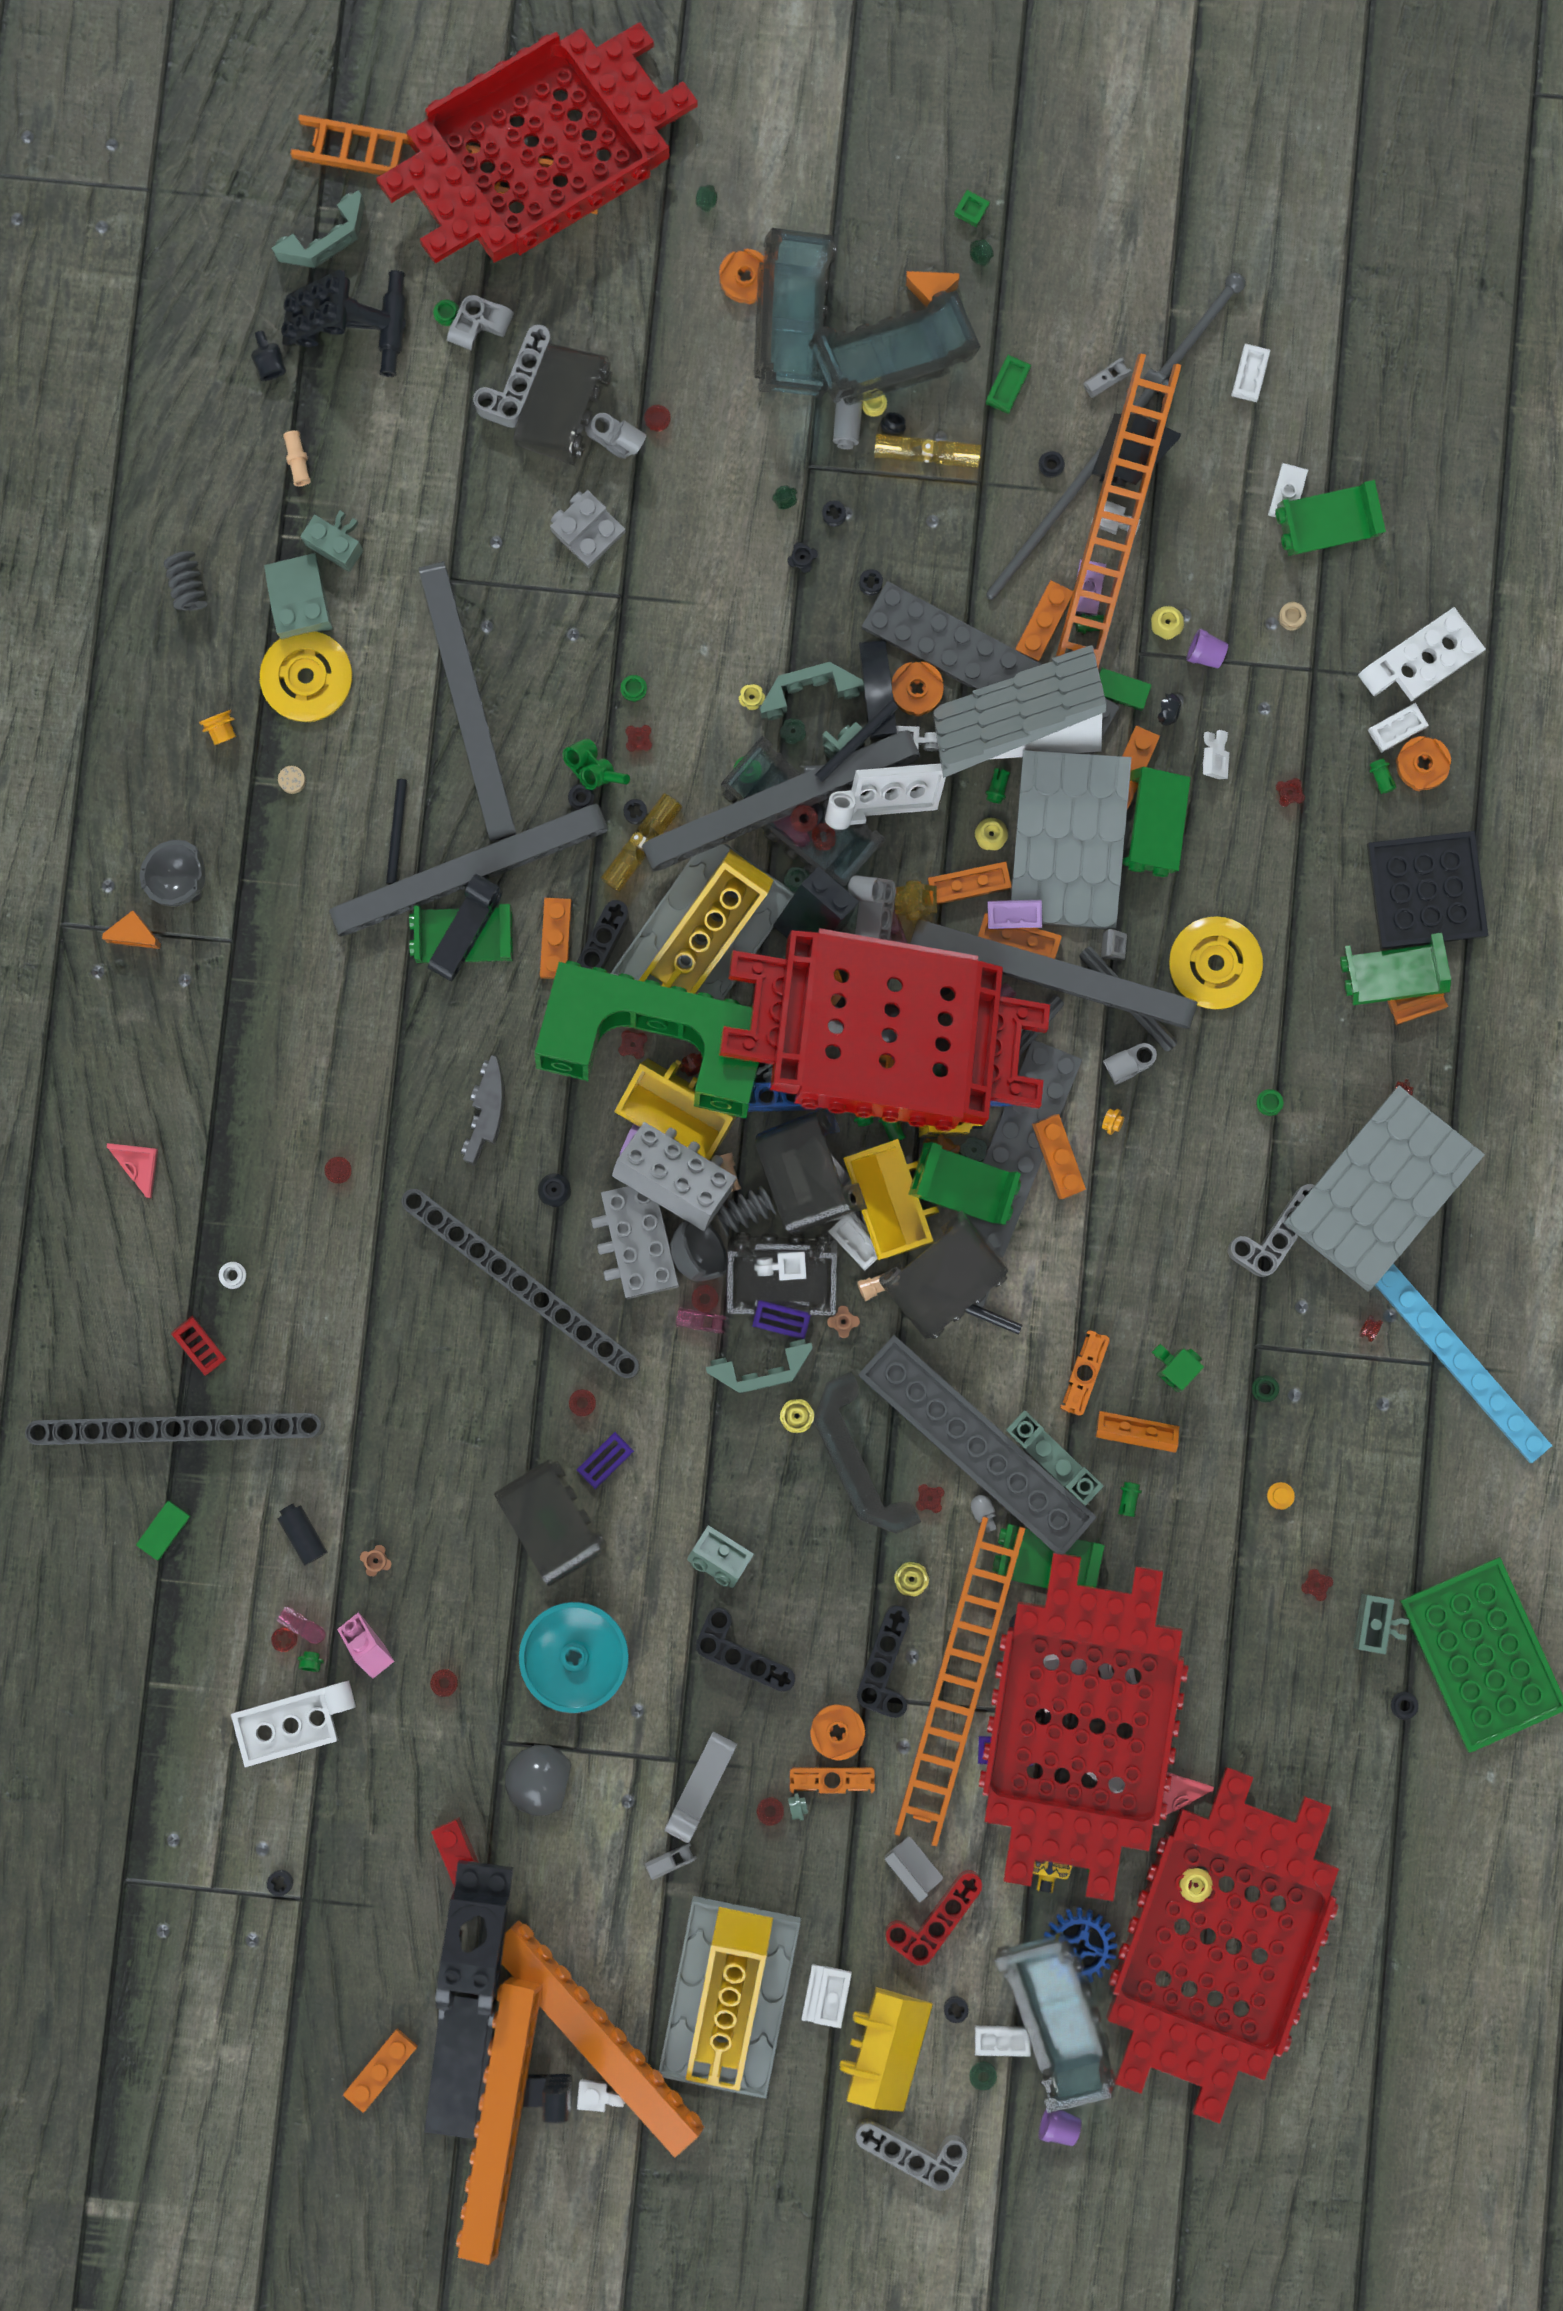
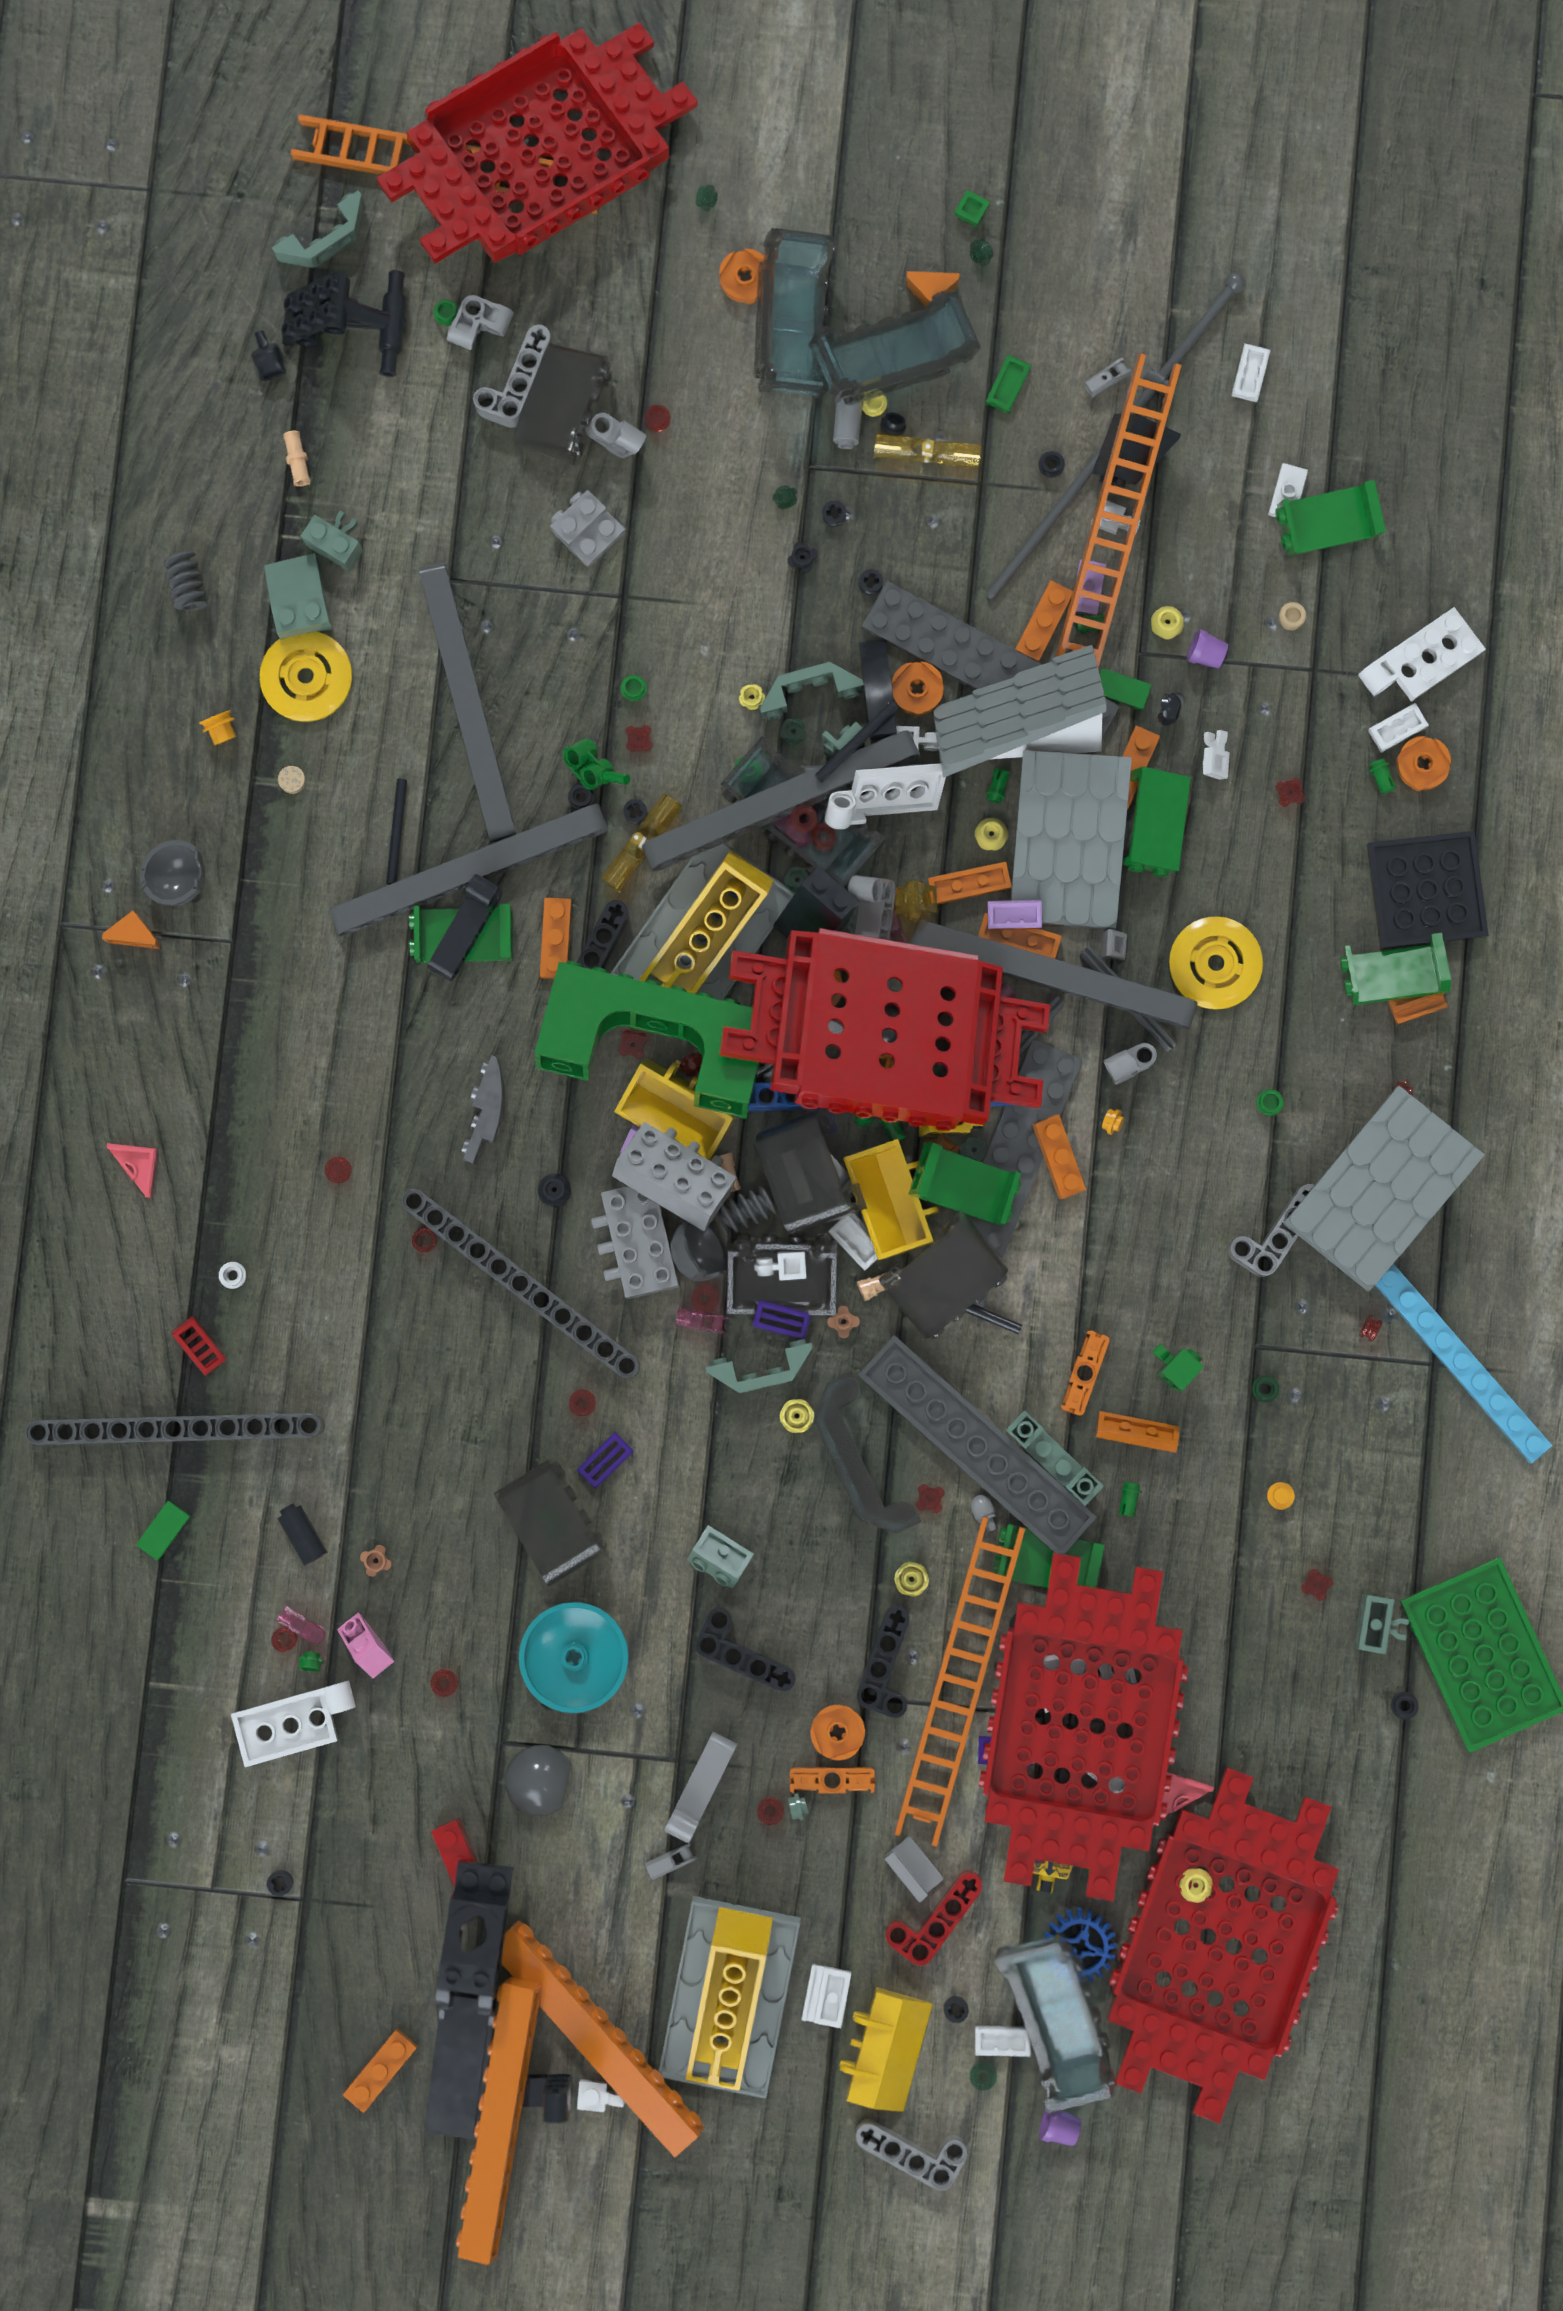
(425, 1249): none -> clear red bush

